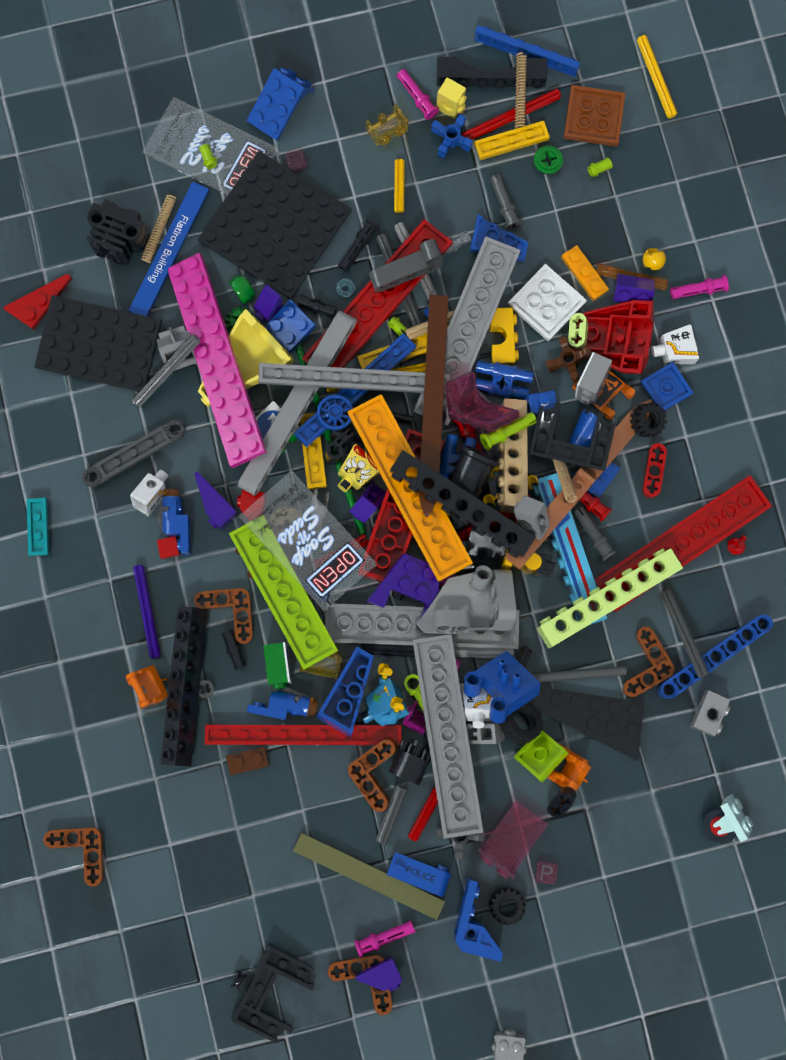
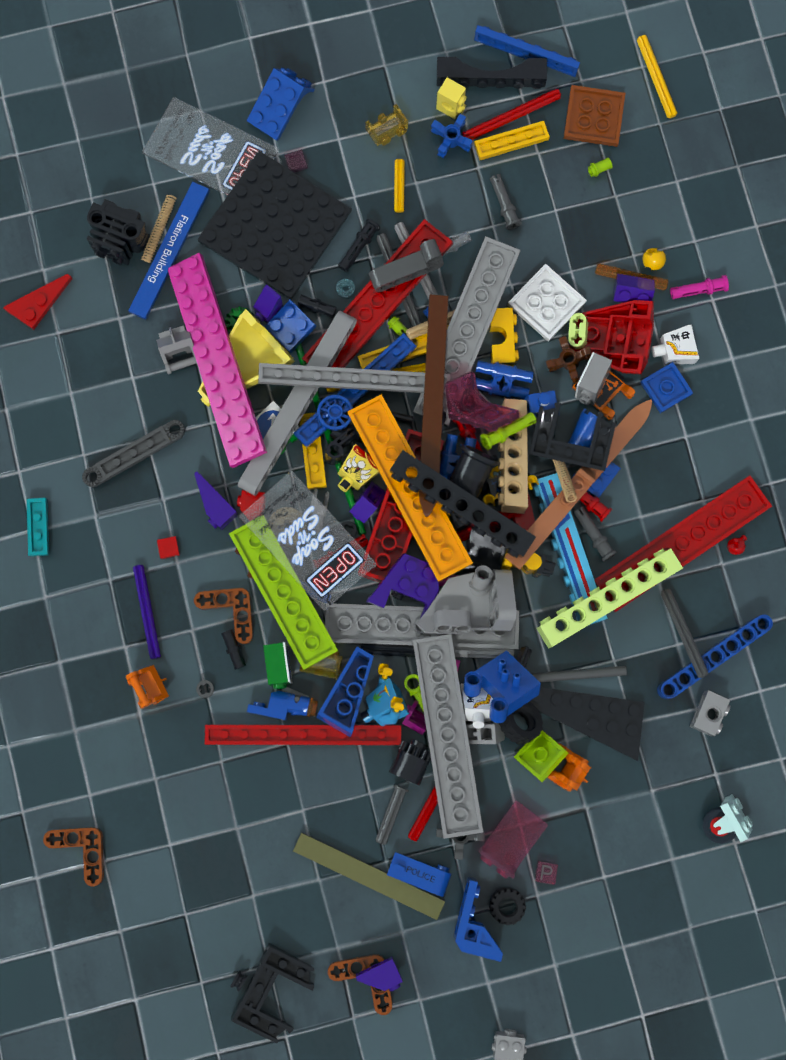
(98, 343): black plate -> none
(149, 492): white torso -> none
(165, 371): dark grey axle -> none
(173, 522): blue plate -> none
(184, 686): black brick -> none
(209, 159): lime pin -> none
(242, 289): green hair -> none
(247, 761): reddish brown plate -> none
(366, 768): dark orange beam -> none
(374, 941): dark pink pin -> none
(421, 100): dark pink pin -> none
(491, 230): blue wing -> none
(522, 90): tan piece -> none
(532, 516): light grey brick -> none
(553, 154): green gear -> none
(564, 804): black beam -> none
(584, 273): light orange plate -> none
(651, 456): red beam -> none
(655, 662): dark orange beam -> none
(658, 420): black tyre -> none

